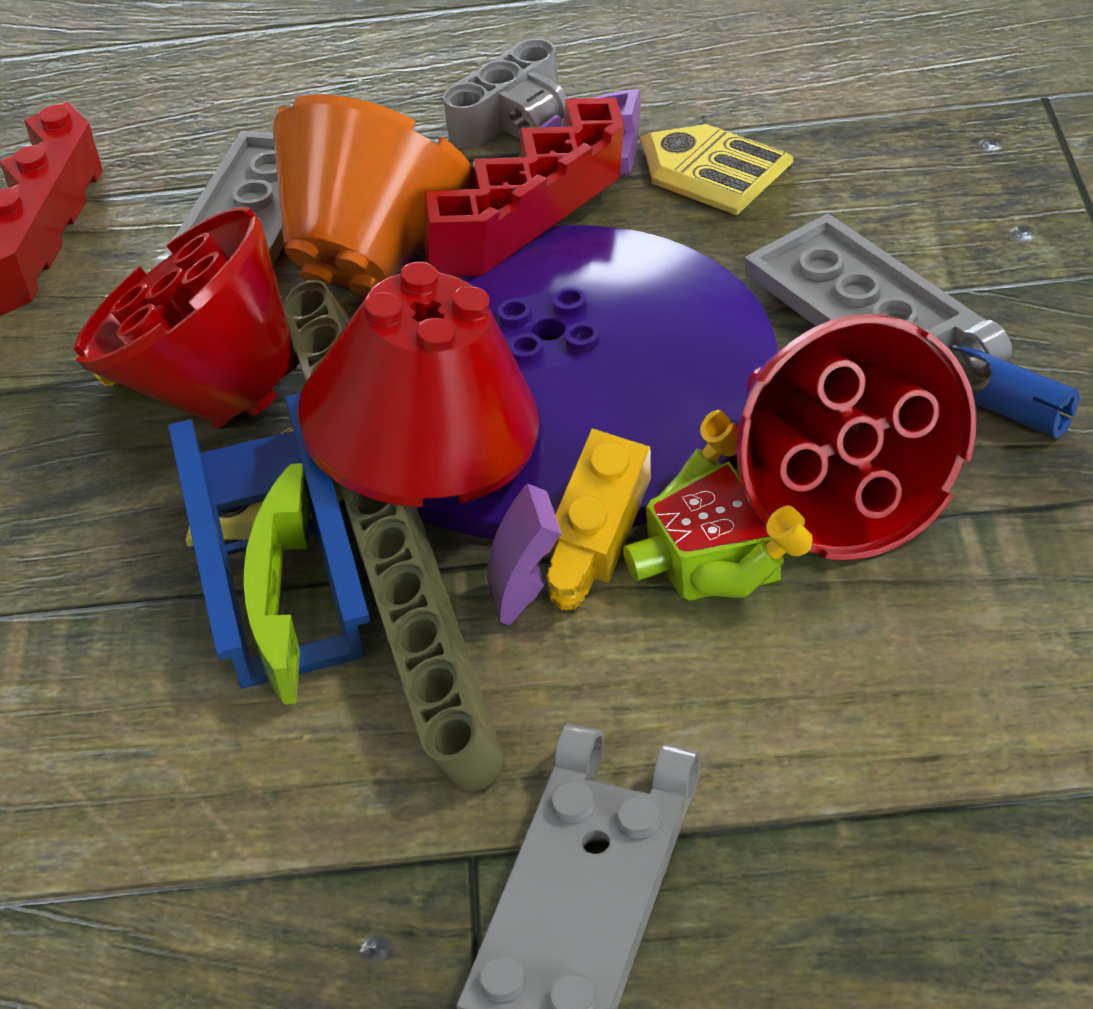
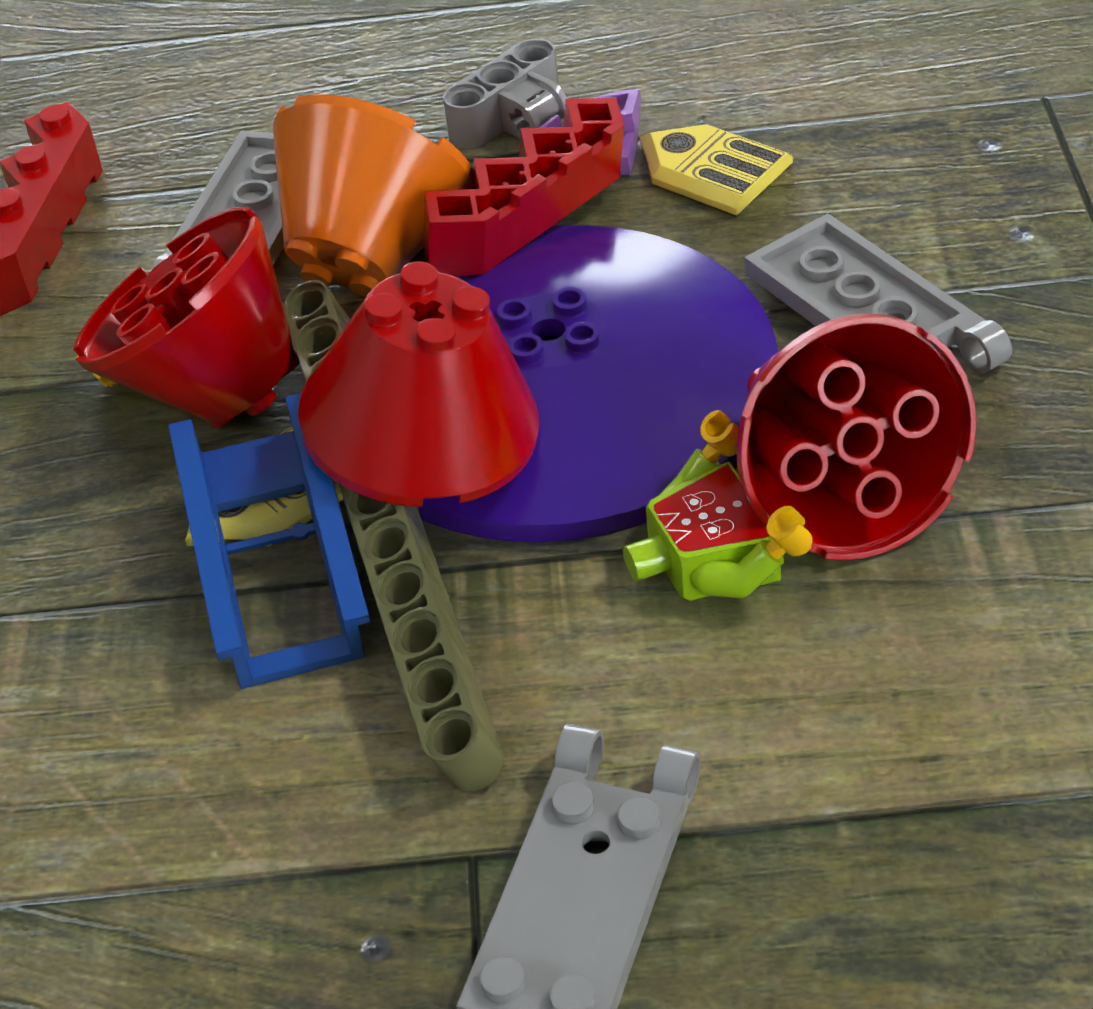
(279, 526): lime slope -> none
(519, 544): medium lavender slope -> none
(596, 515): yellow hinge -> none
(1025, 396): blue piece -> none

